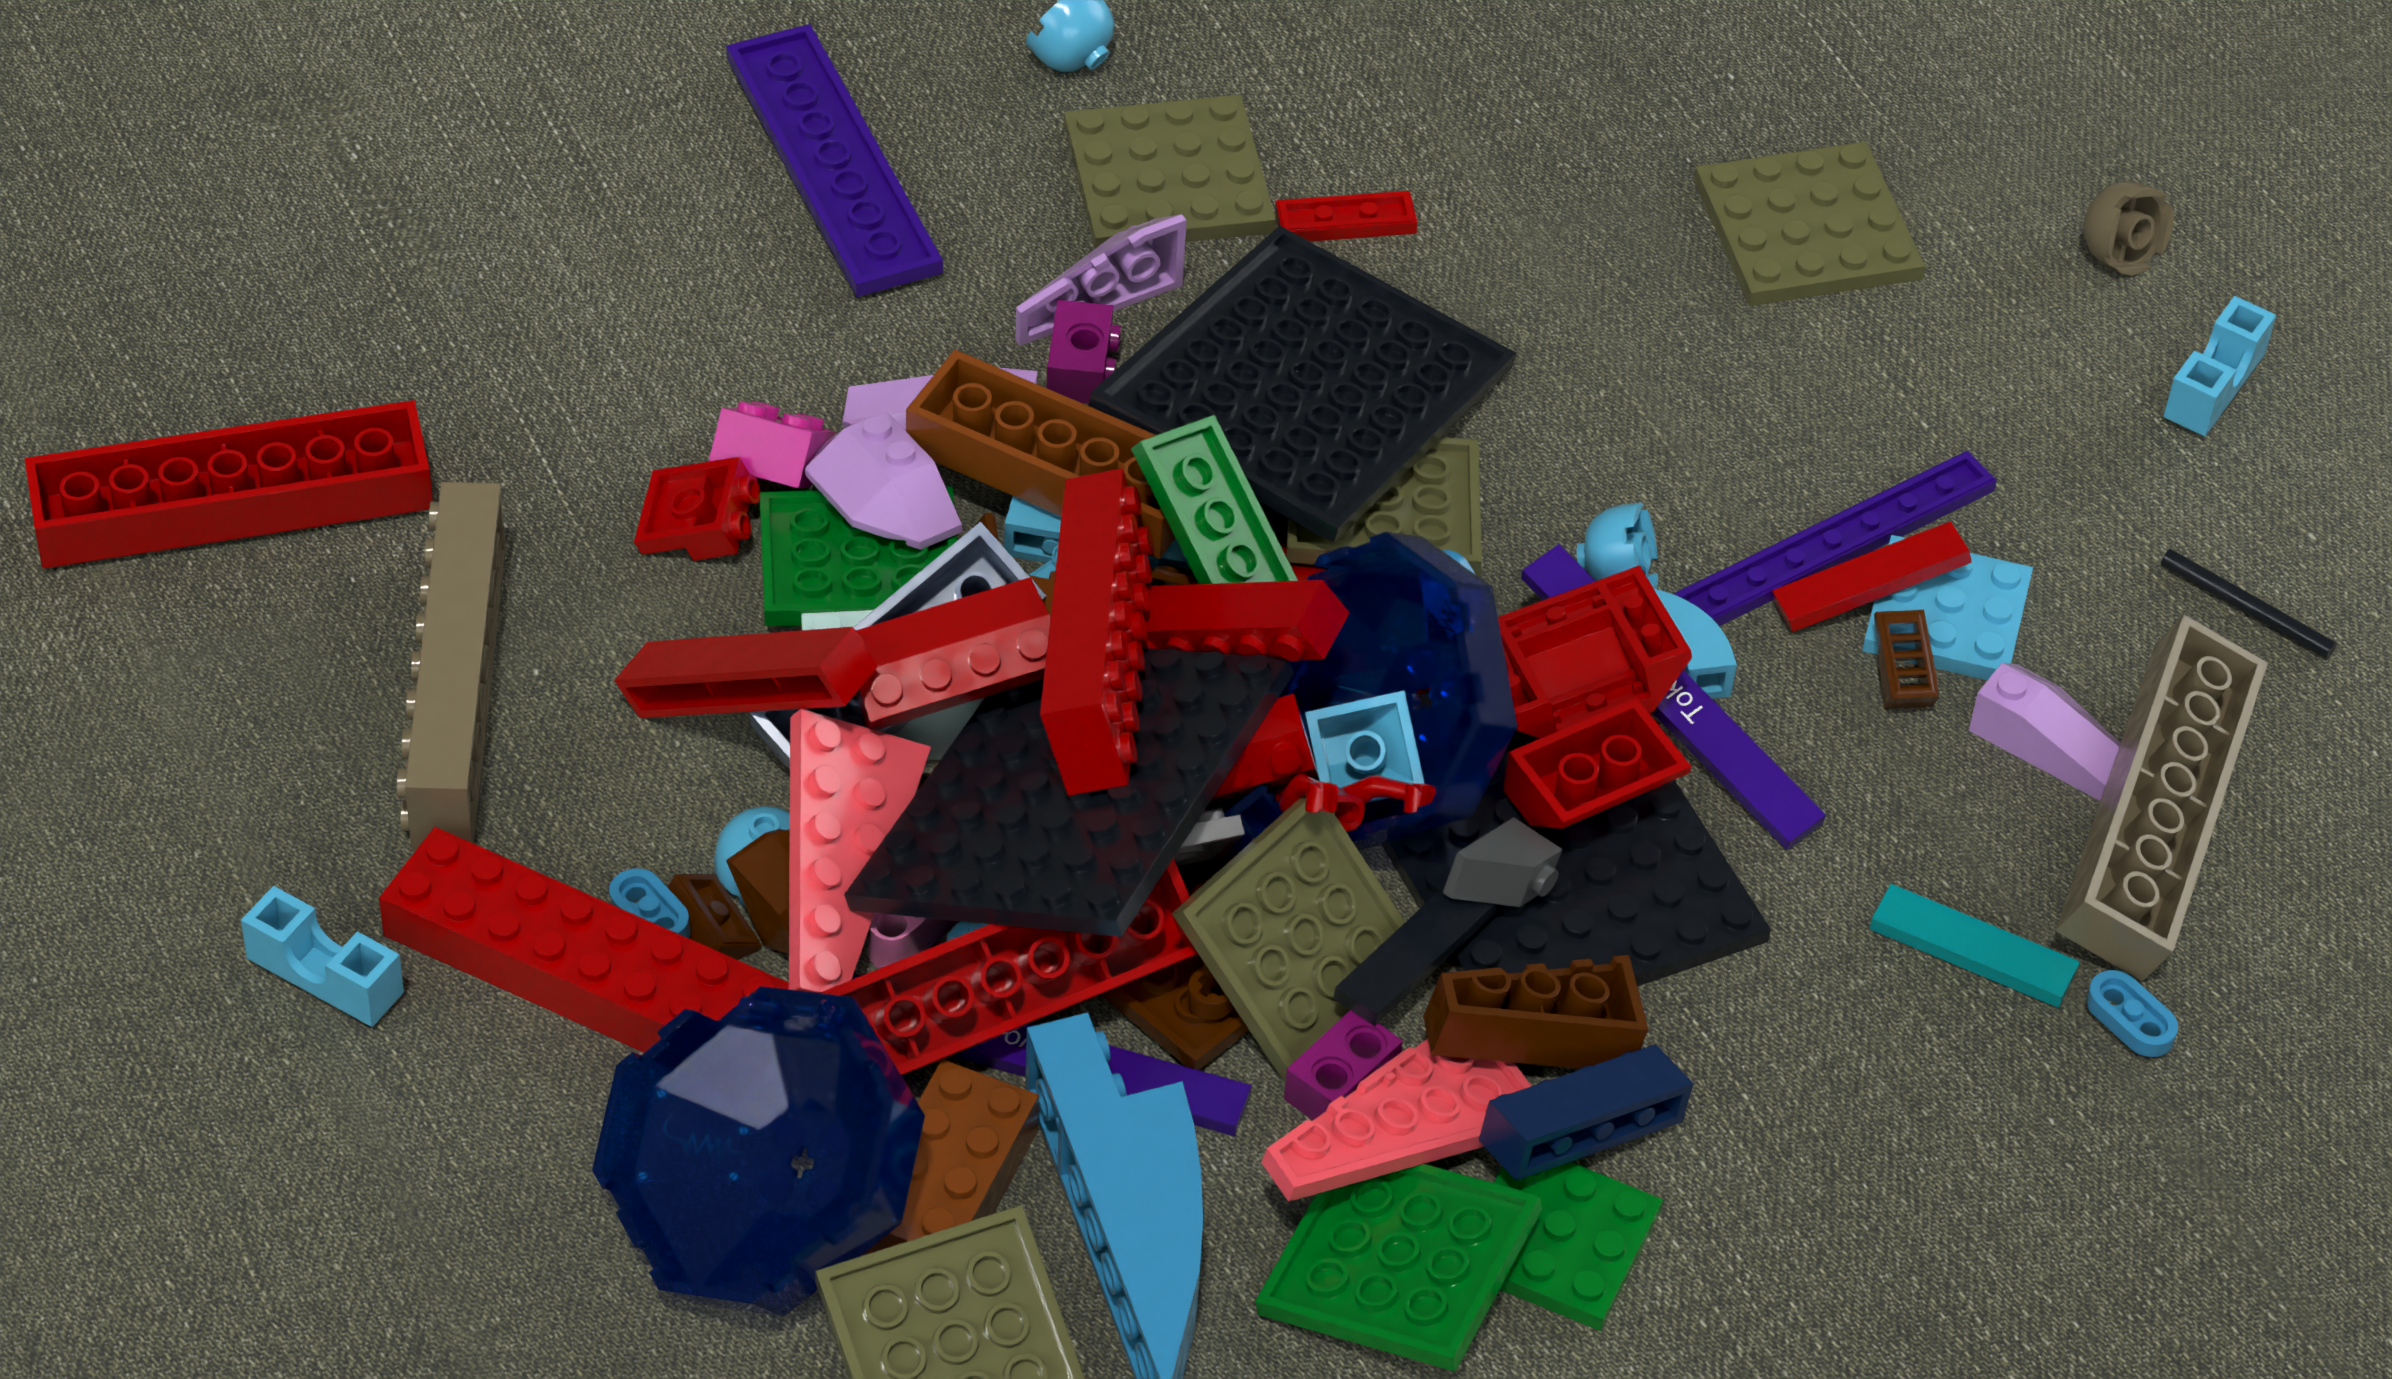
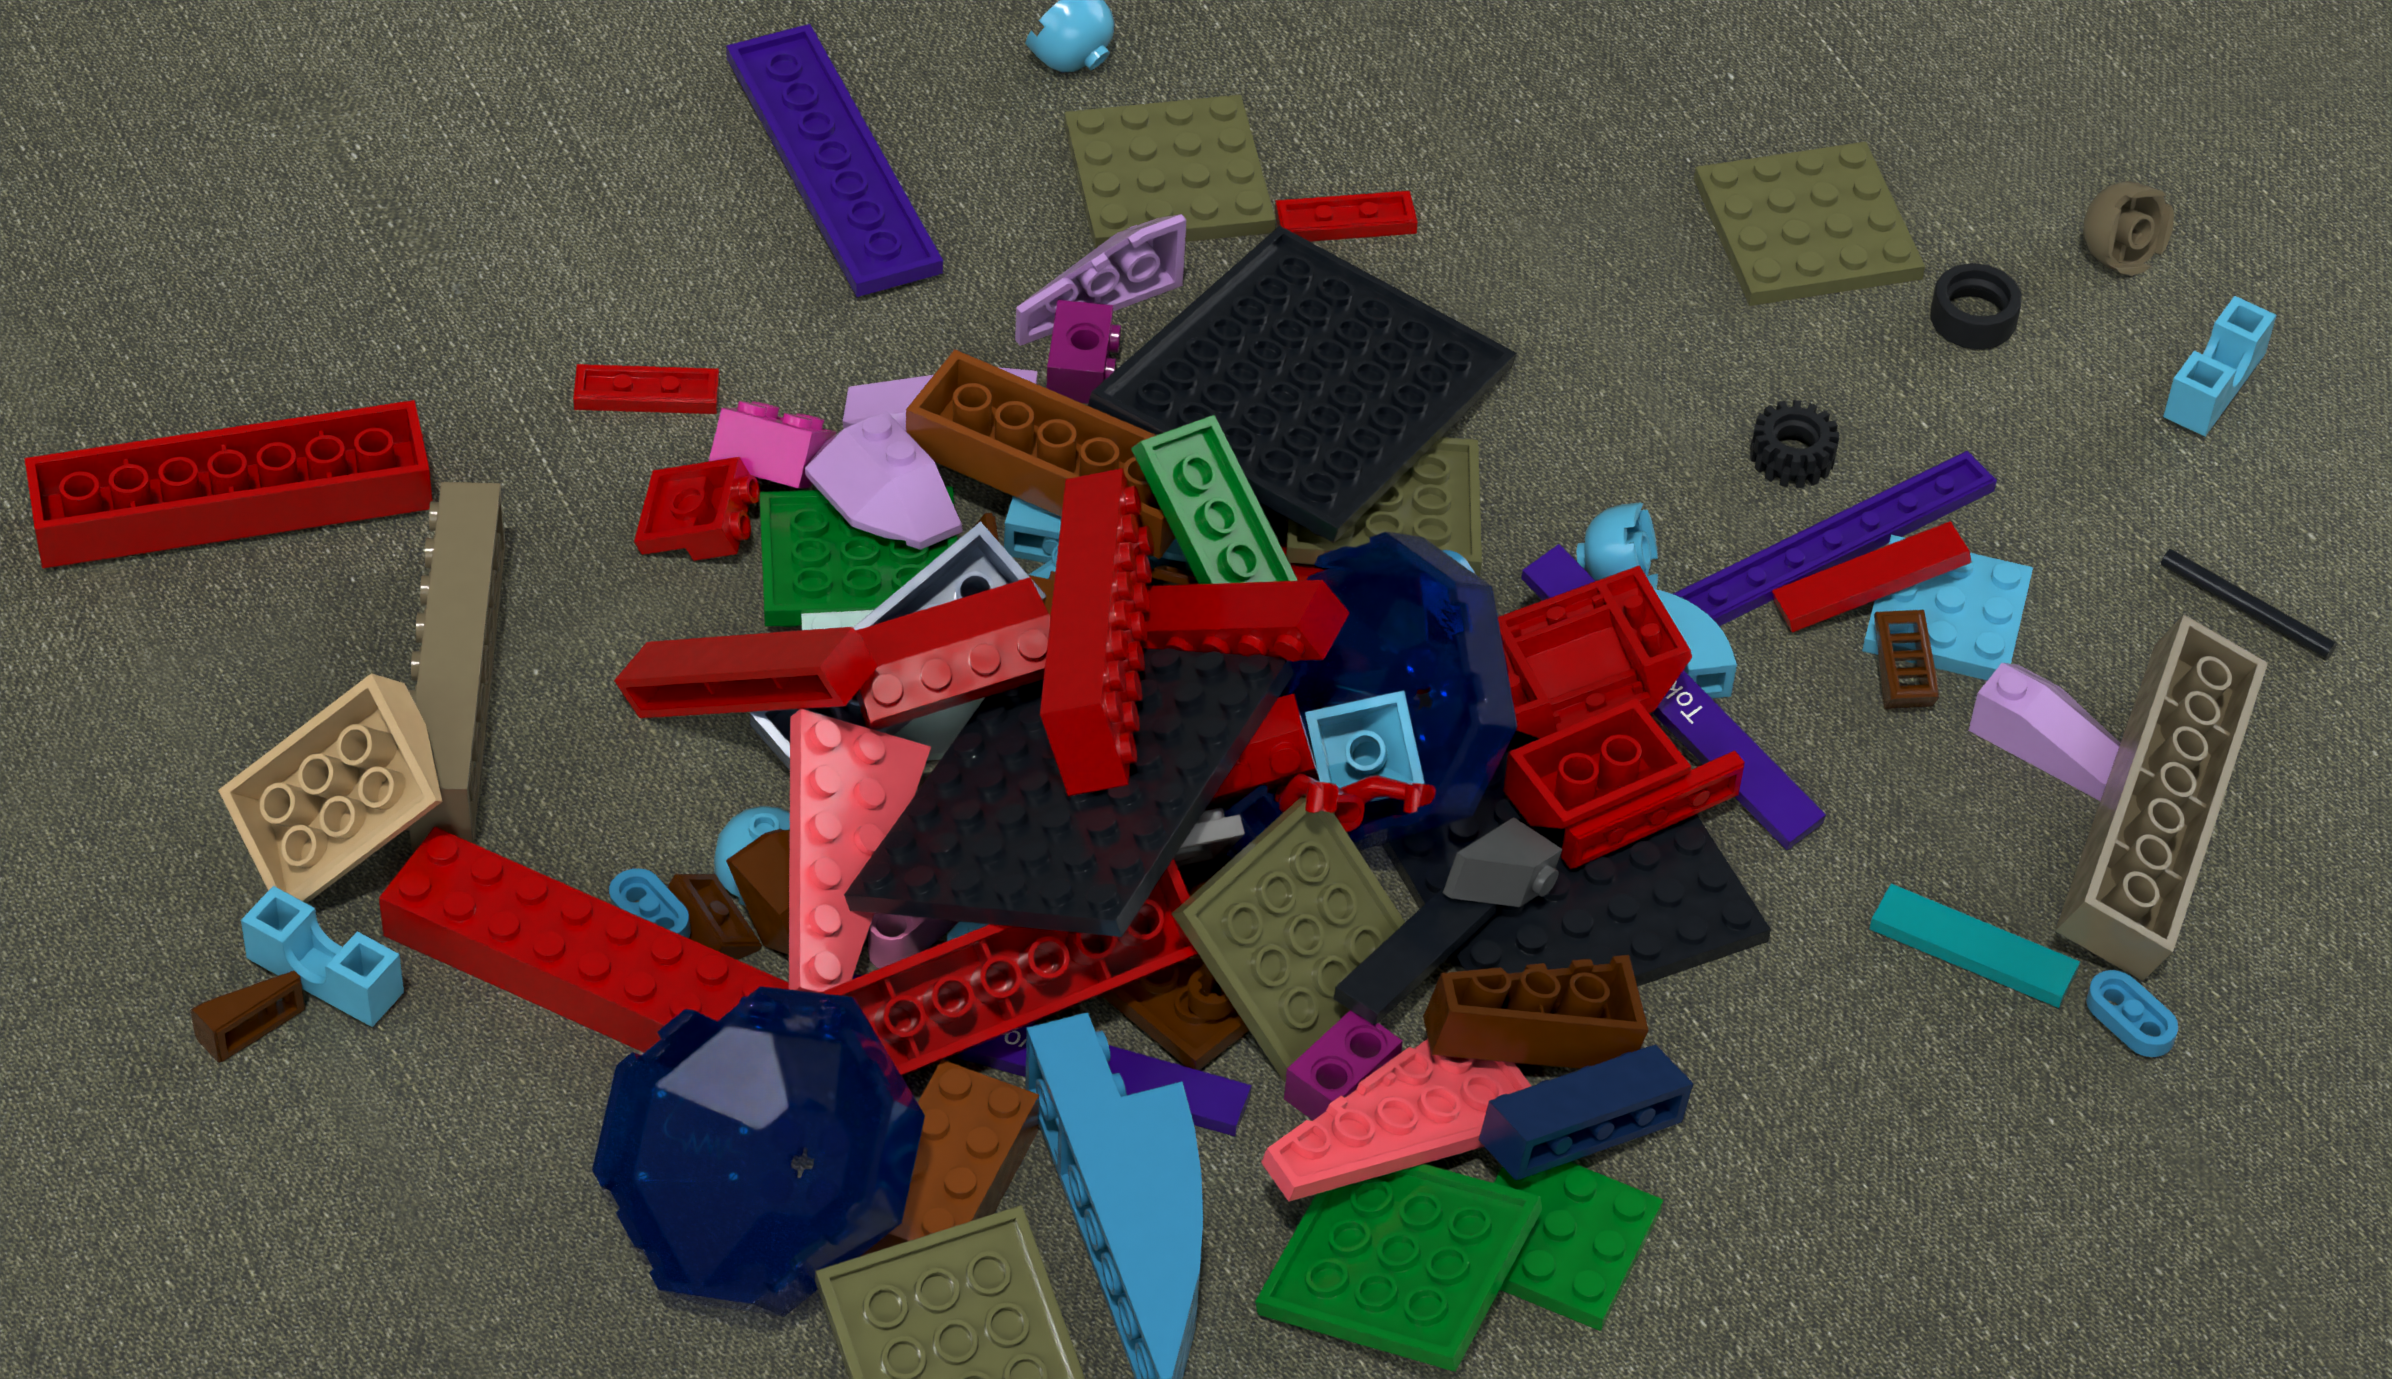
(245, 1015): none -> reddish brown slope
(336, 788): none -> tan slope
(646, 389): none -> red tile
(1653, 810): none -> red tile
(1790, 462): none -> black tyre
(1975, 330): none -> black tyre

